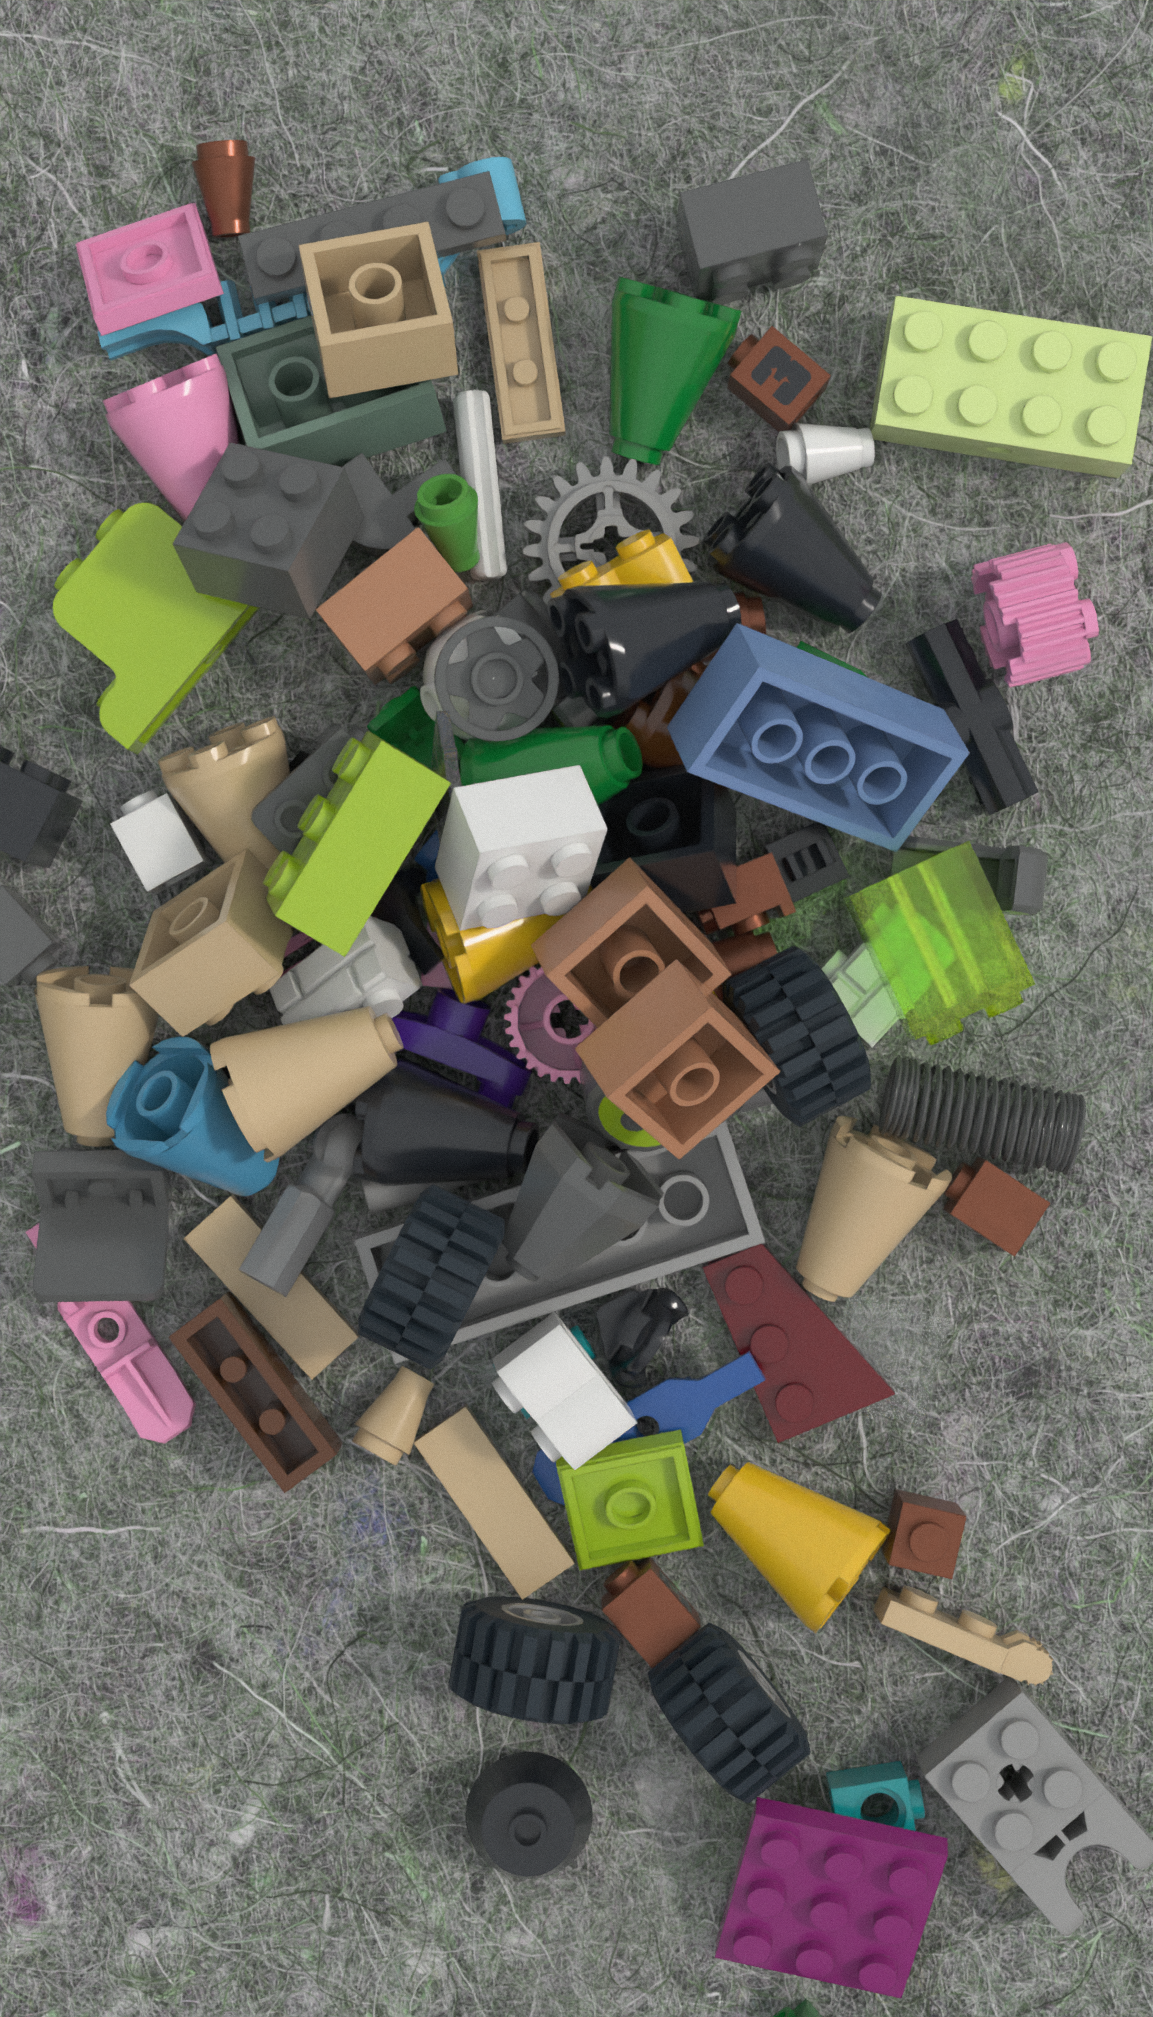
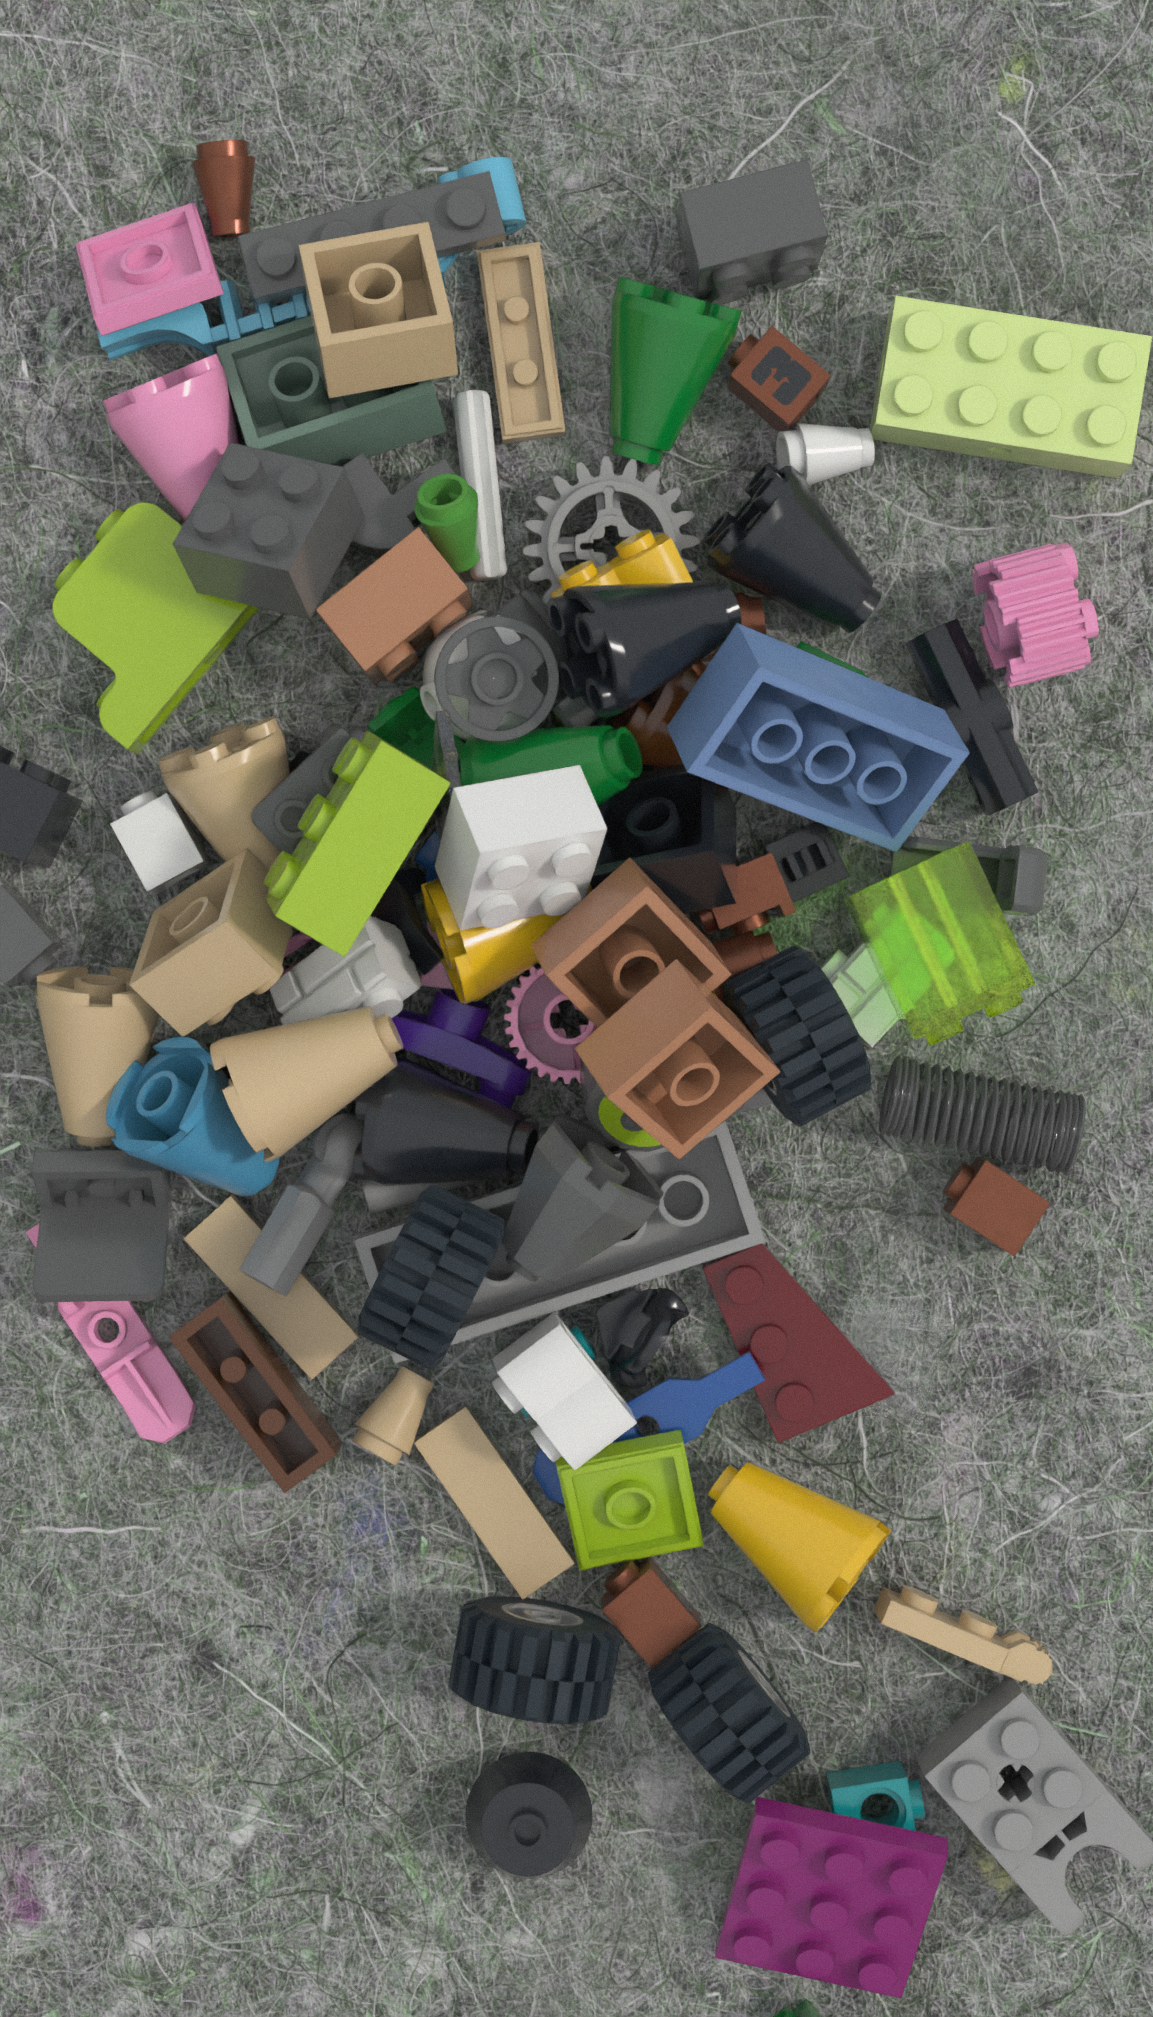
(863, 1207): tan cone -> none
(924, 1534): copper brick -> none

